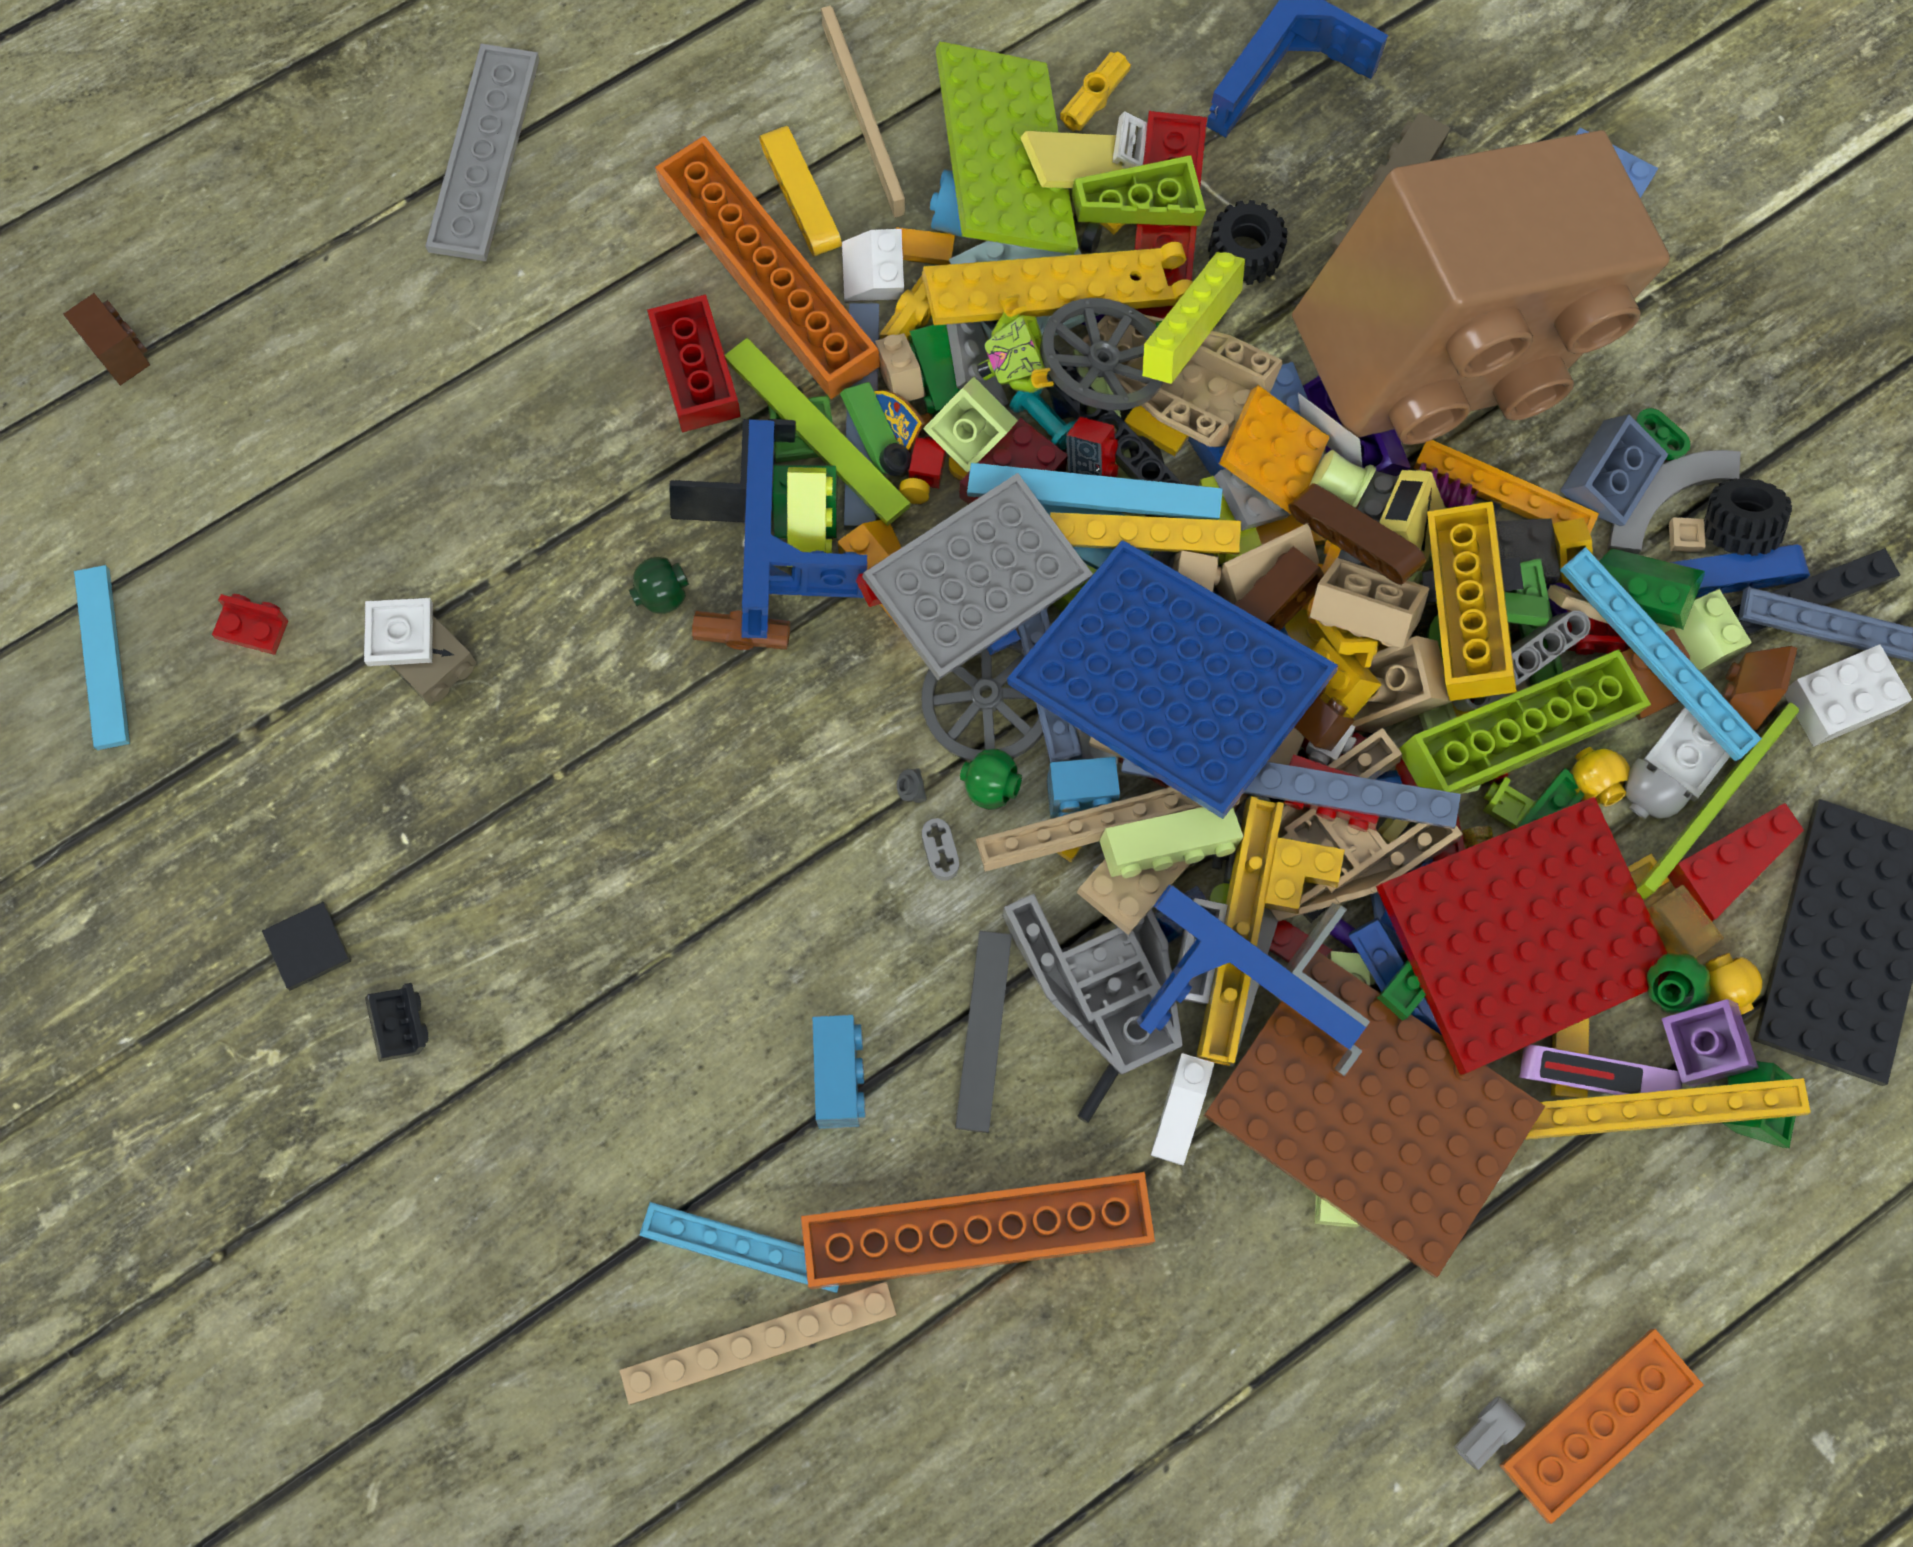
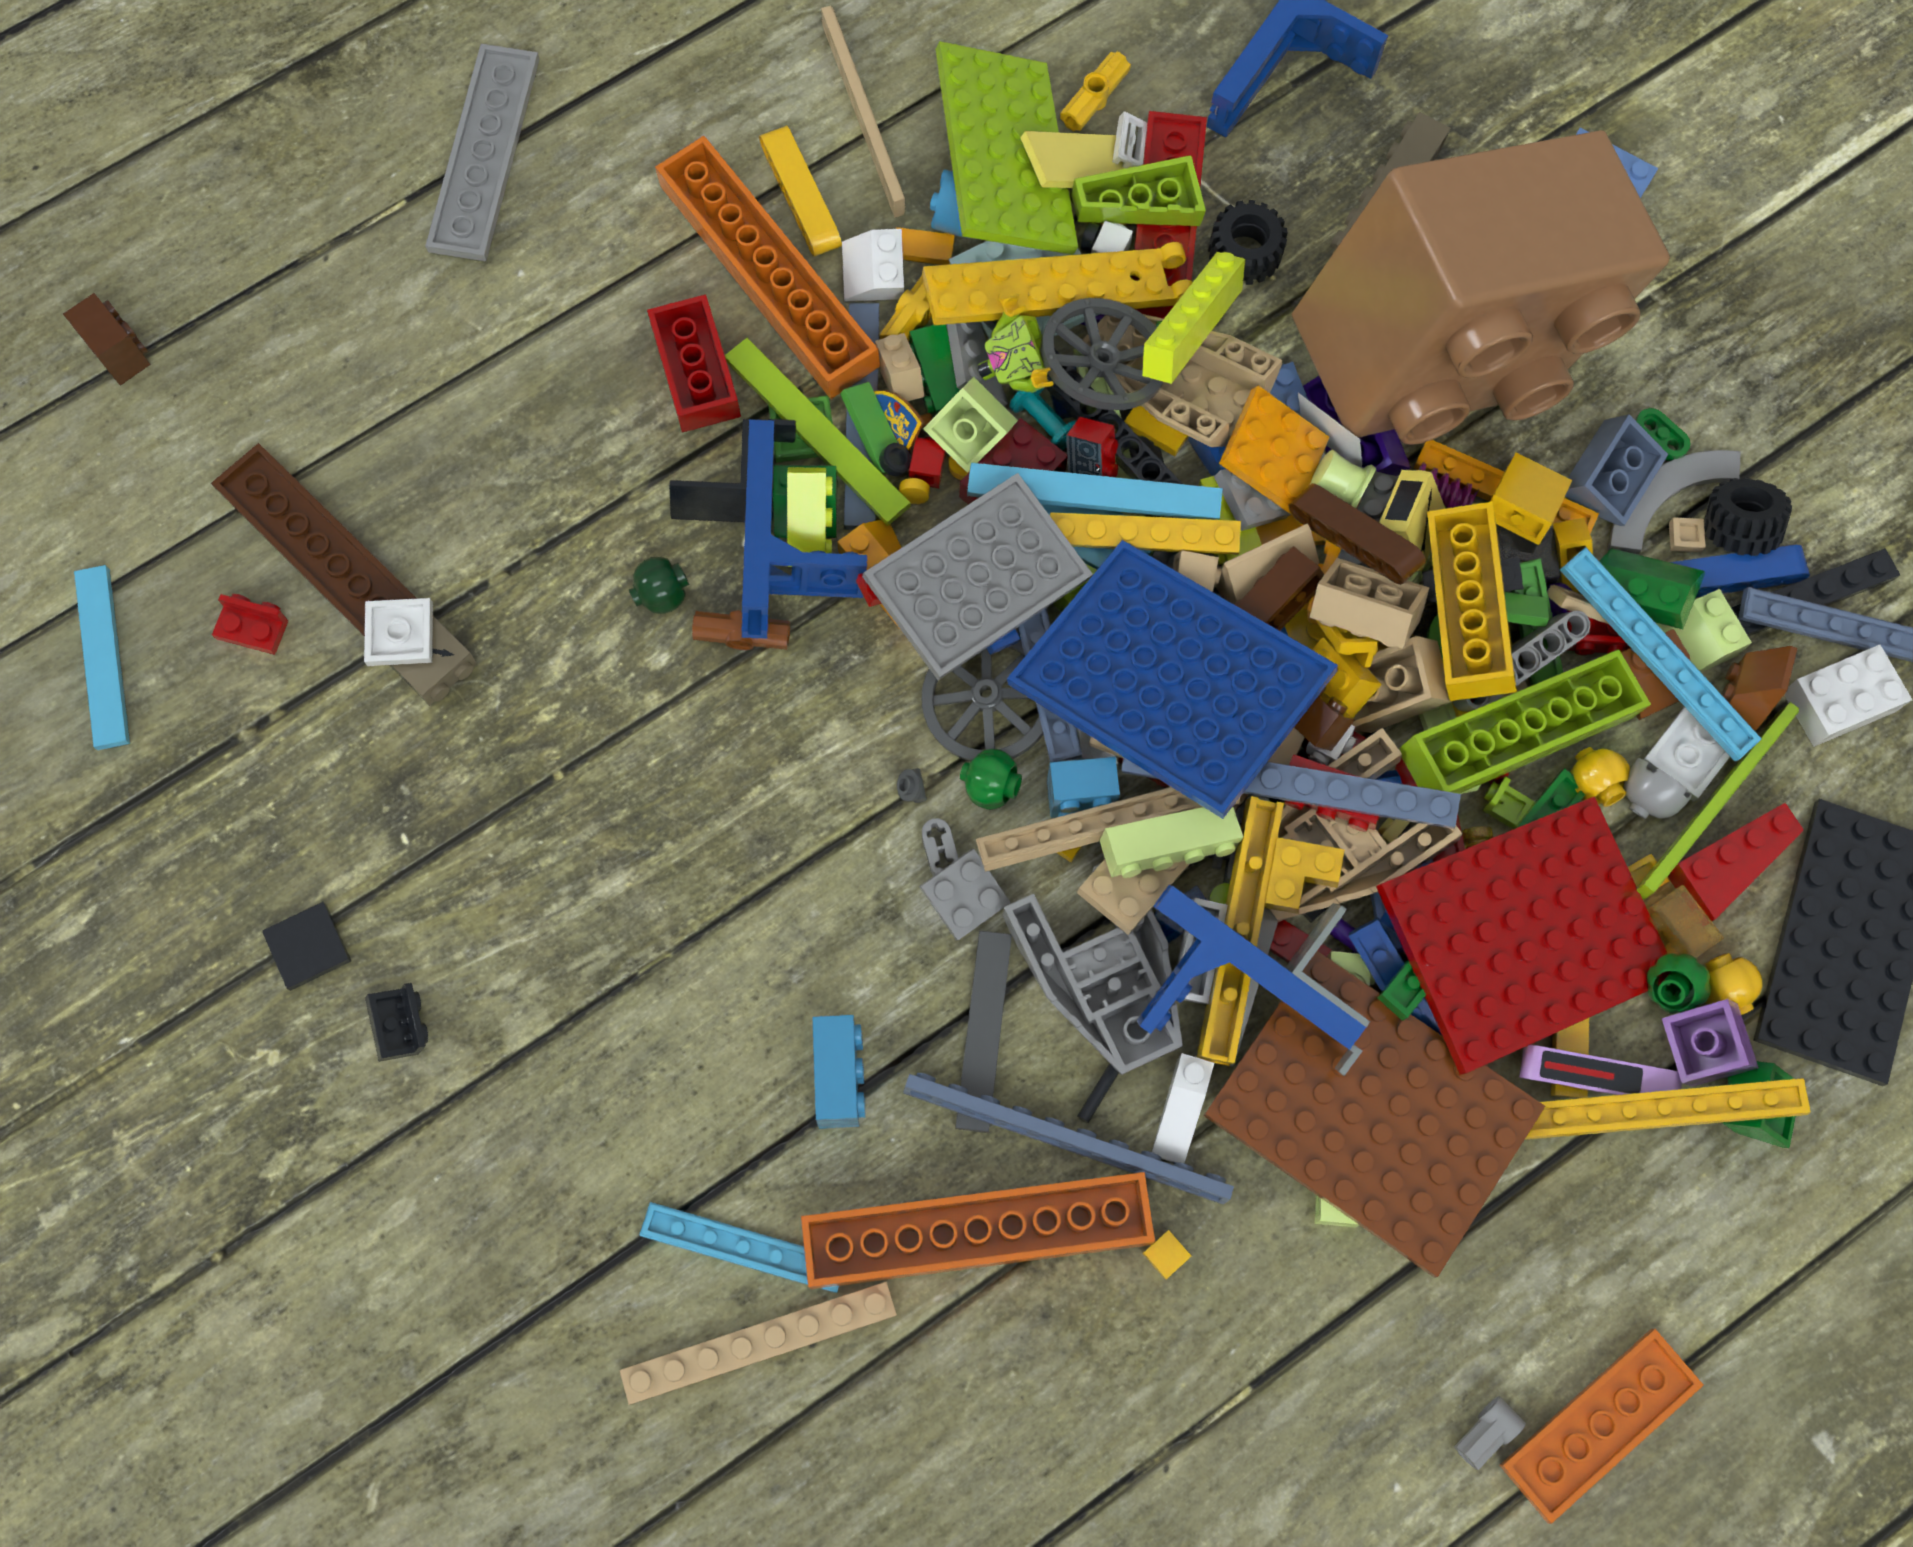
(308, 535): none -> reddish brown plate
(964, 894): none -> light grey plate
(1080, 1142): none -> sand blue plate
(1112, 238): none -> white brick
(1167, 1254): none -> yellow tile
(1529, 498): none -> yellow panel

